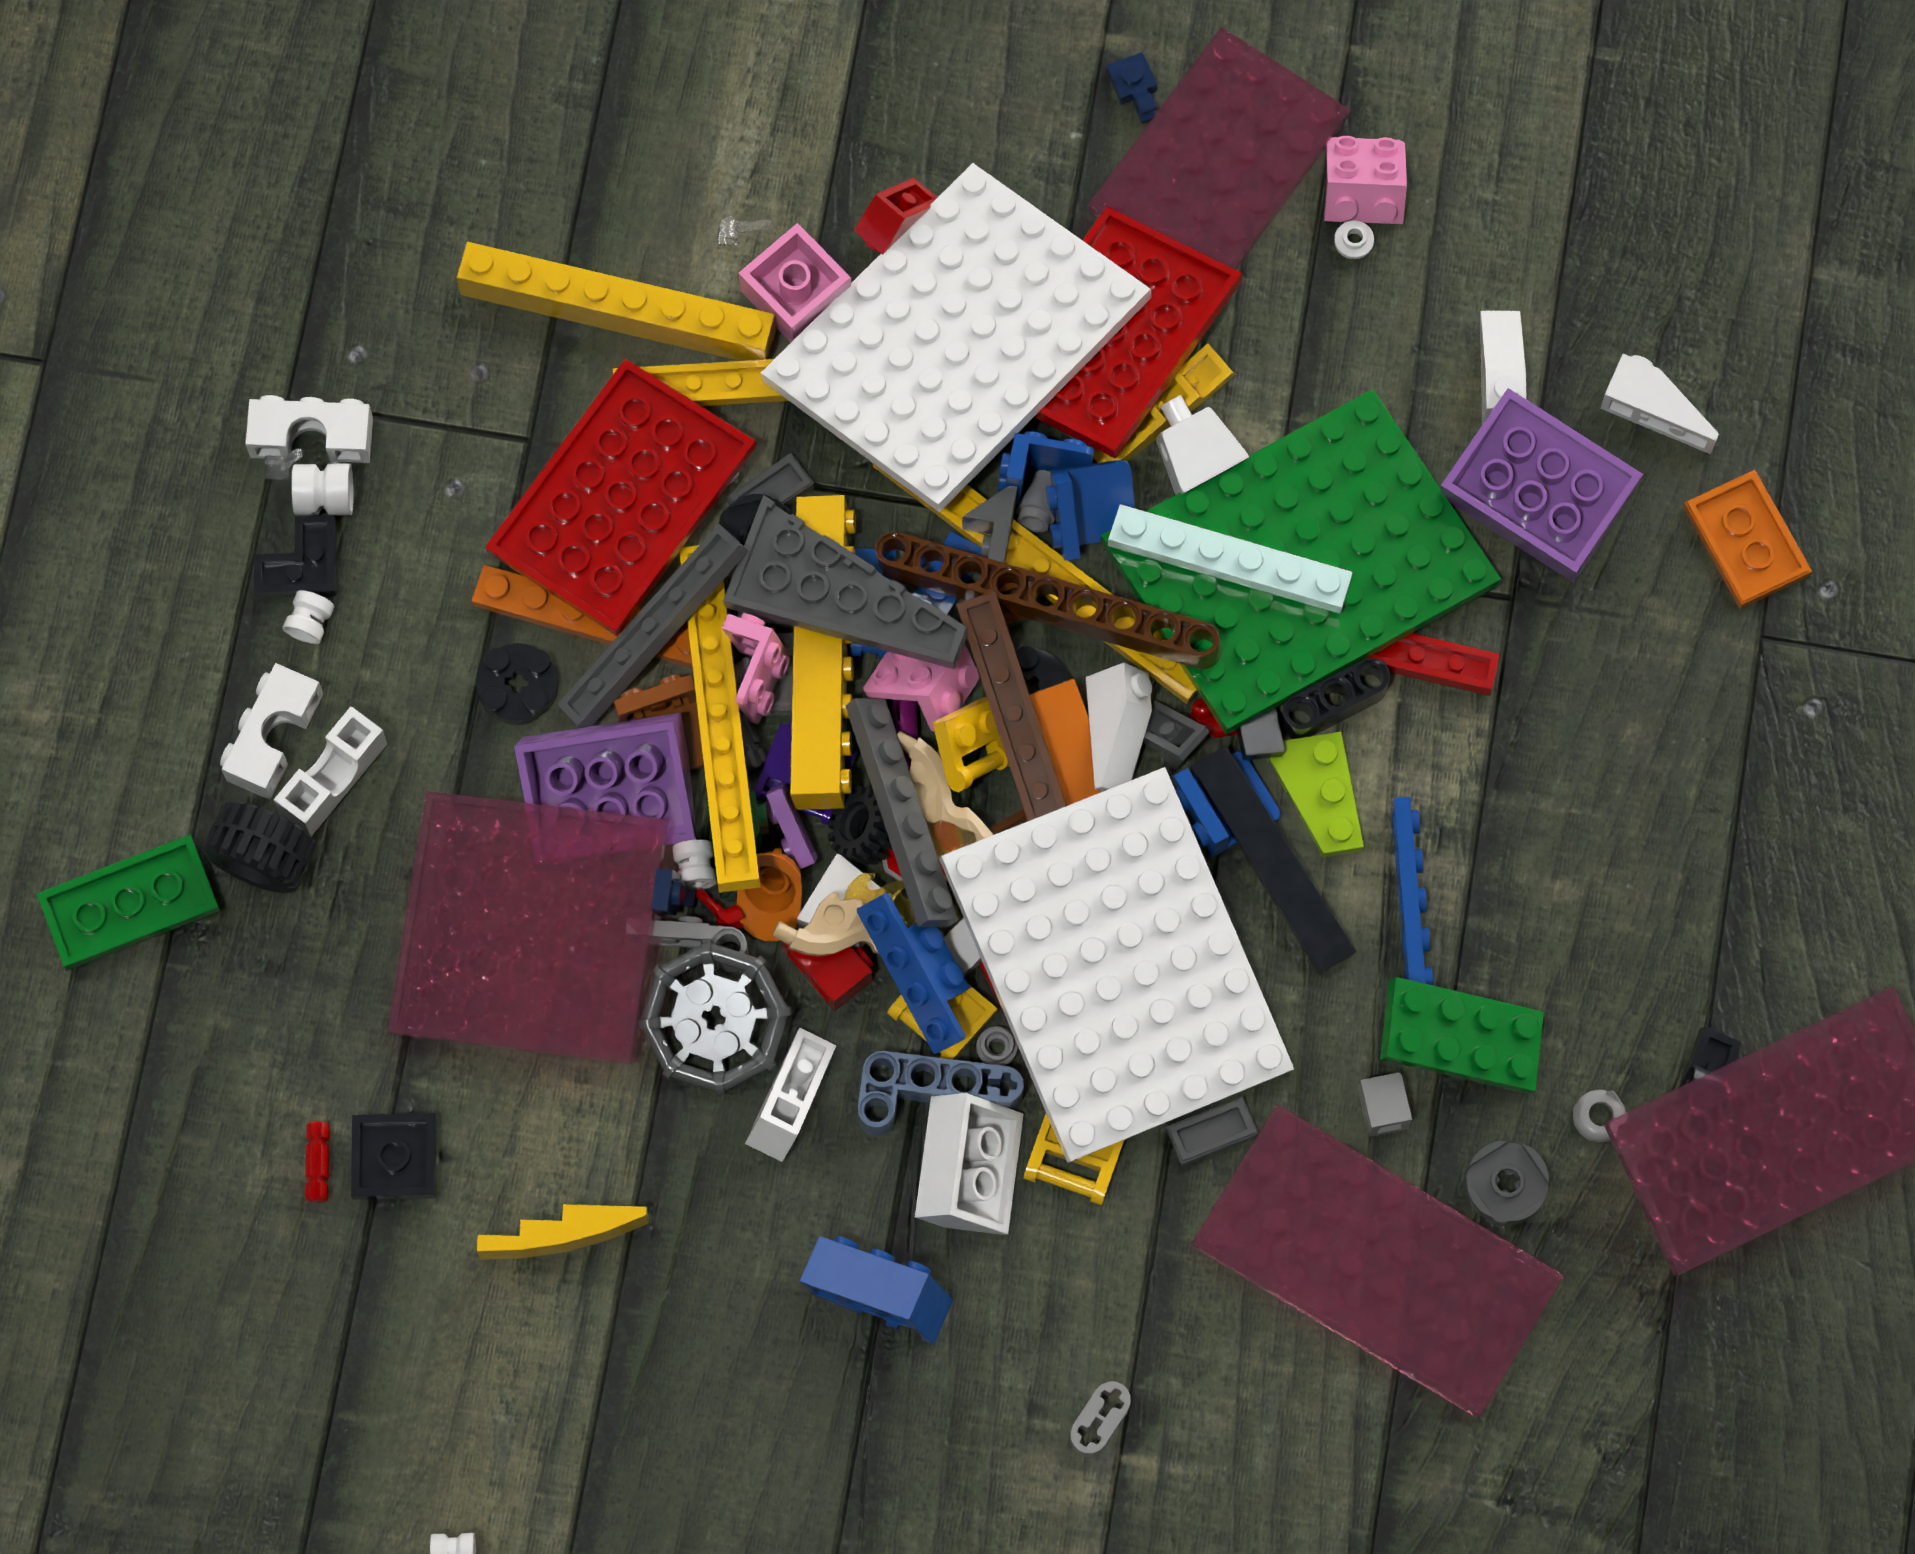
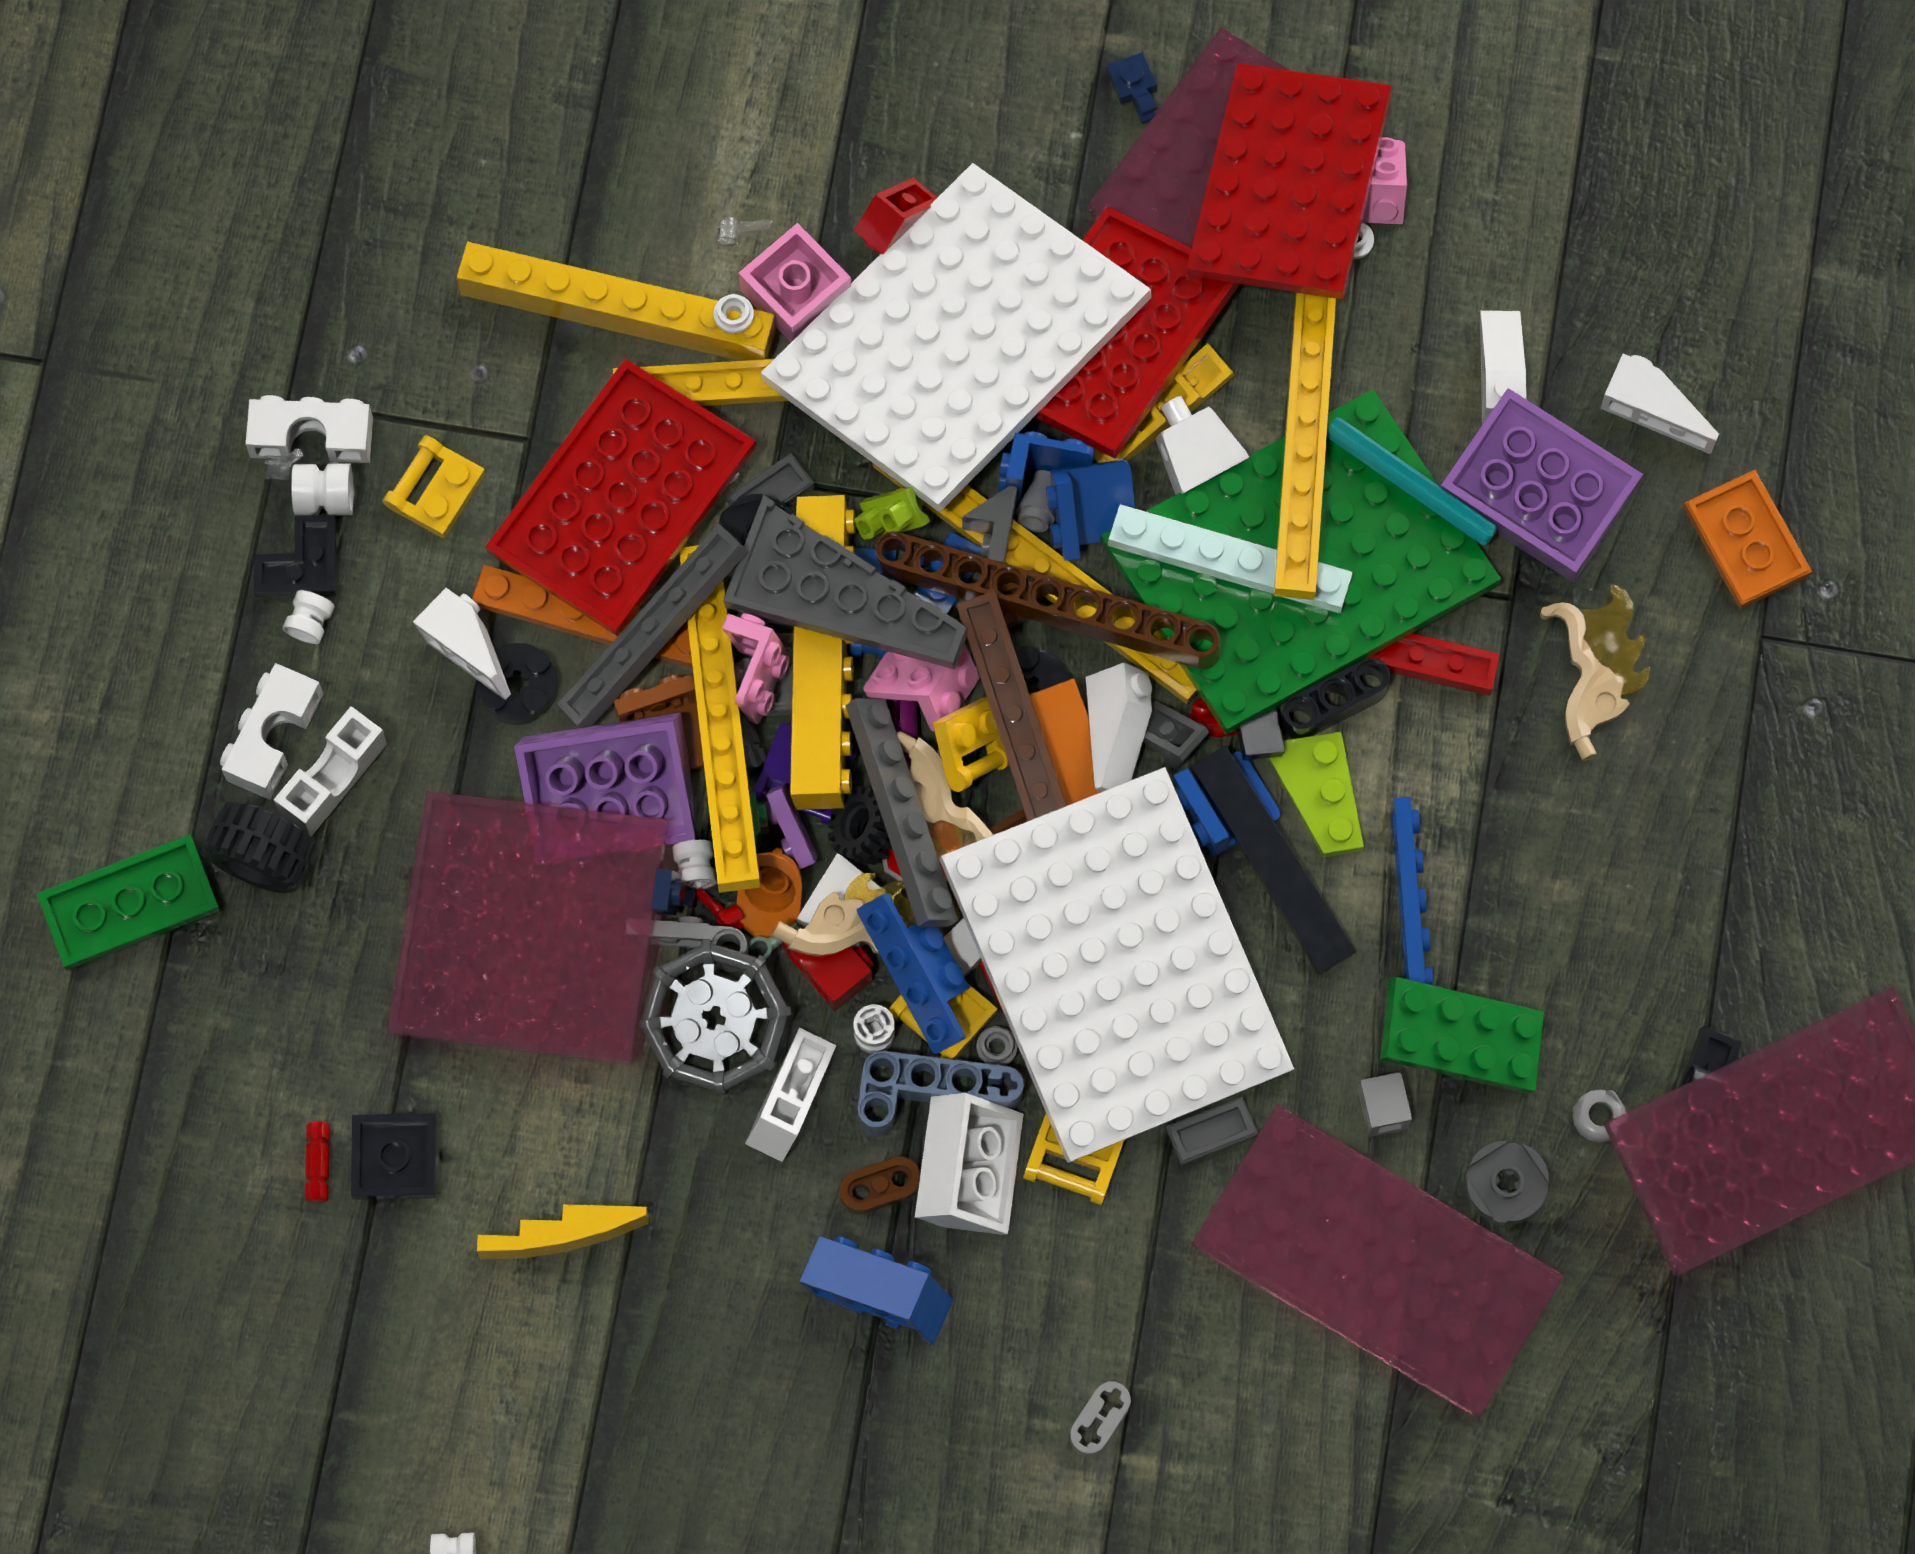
(446, 492): none -> yellow plate
(459, 634): none -> white slope
(733, 303): none -> white plate
(770, 944): none -> sand green hand
(874, 1036): none -> white wheel
(878, 1183): none -> reddish brown plate
(890, 513): none -> lime hips
(1289, 181): none -> red plate
(1304, 447): none -> yellow plate
(1411, 481): none -> teal axle
(1606, 665): none -> piece

